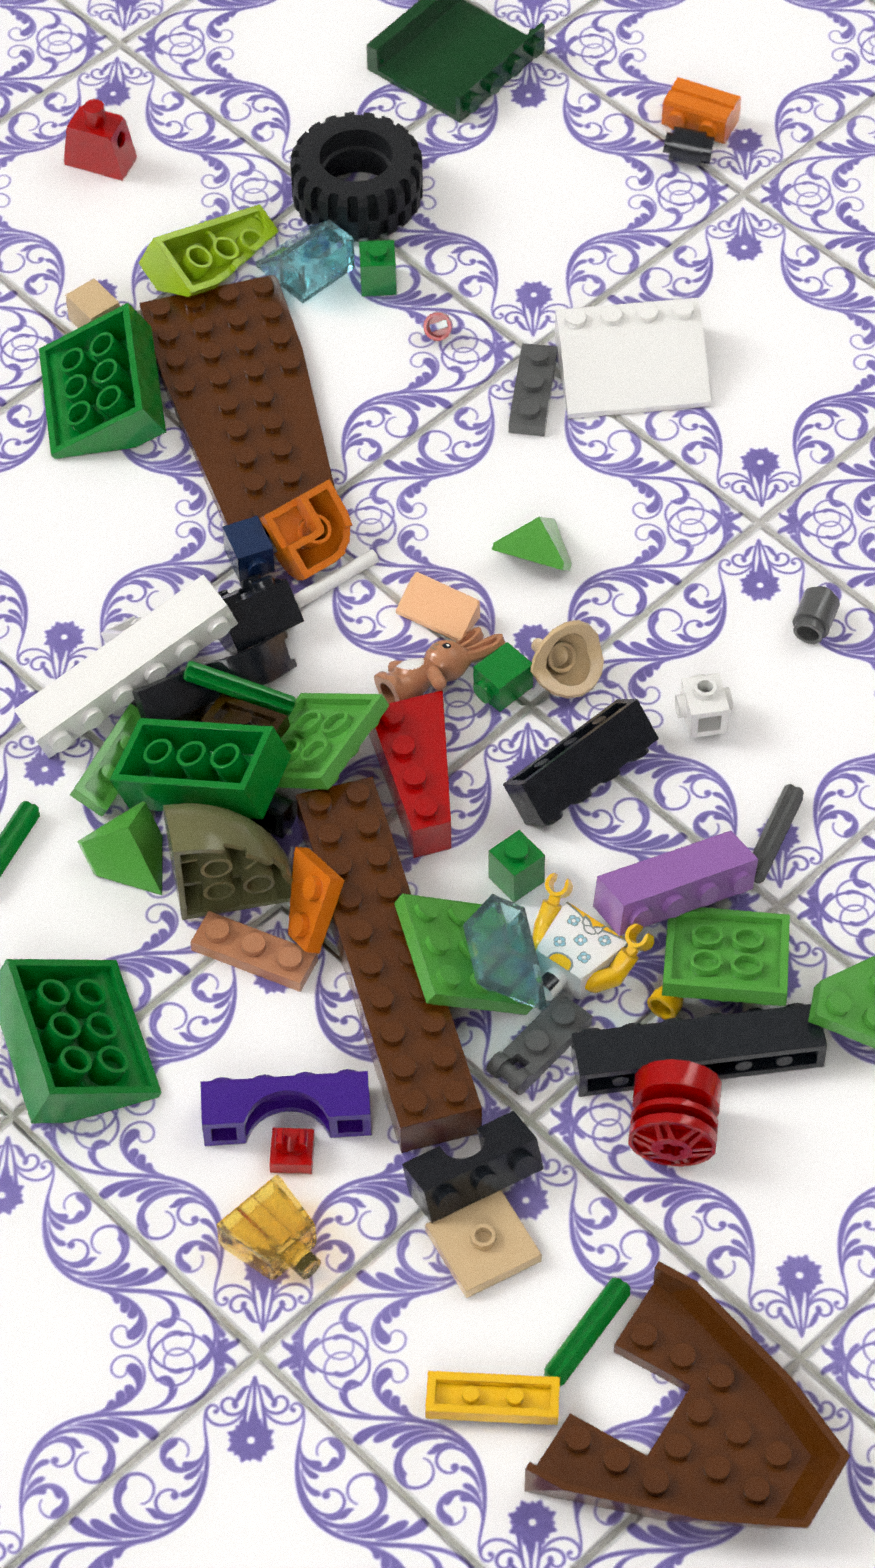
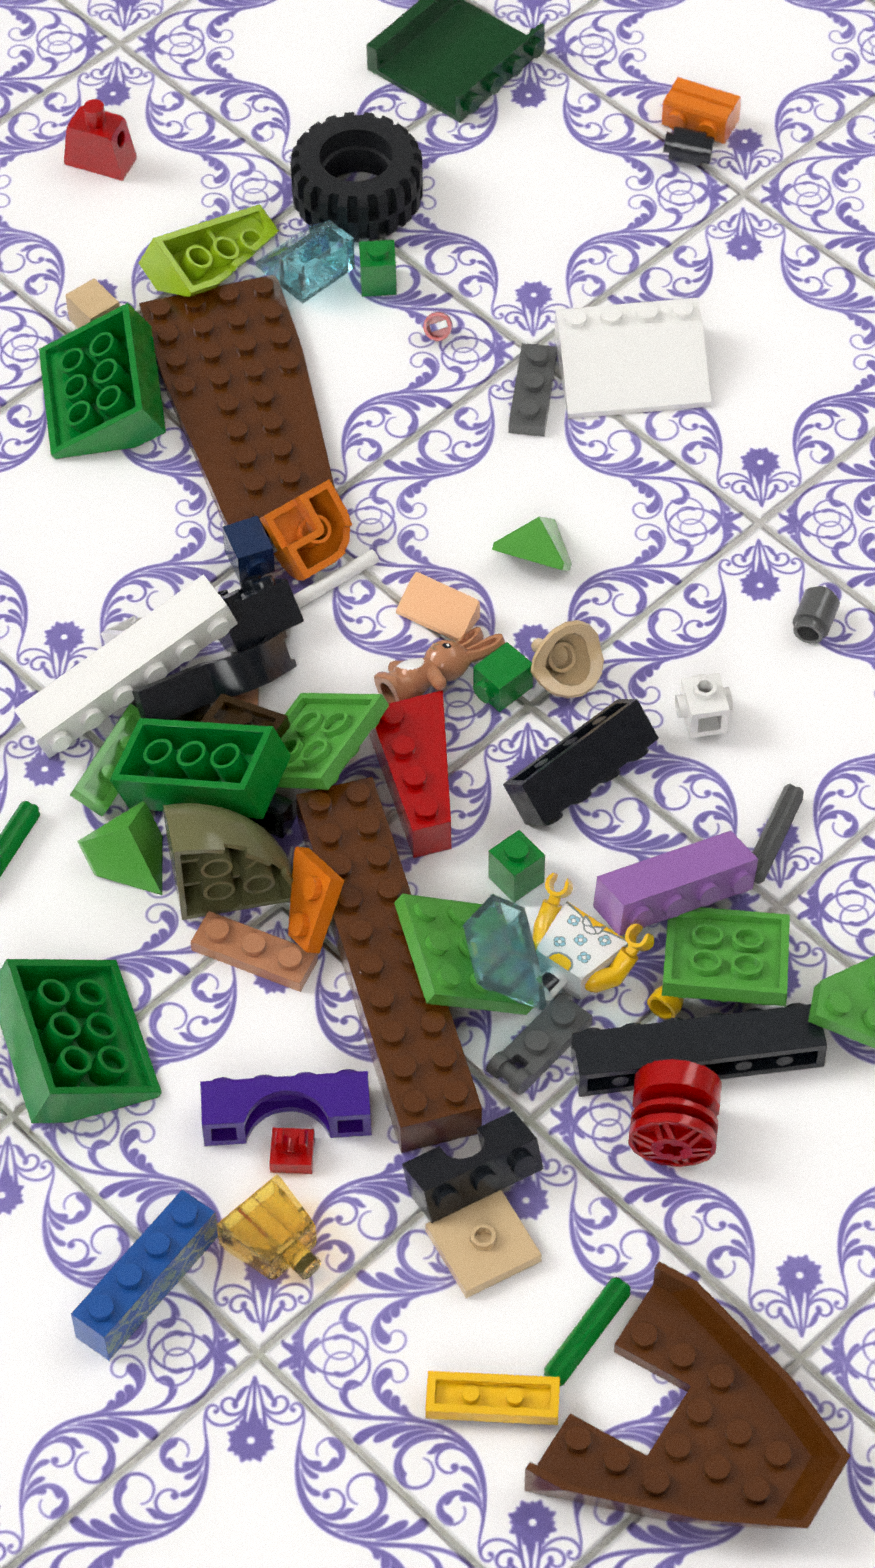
(145, 1275): none -> blue brick
(239, 688): green axle -> none

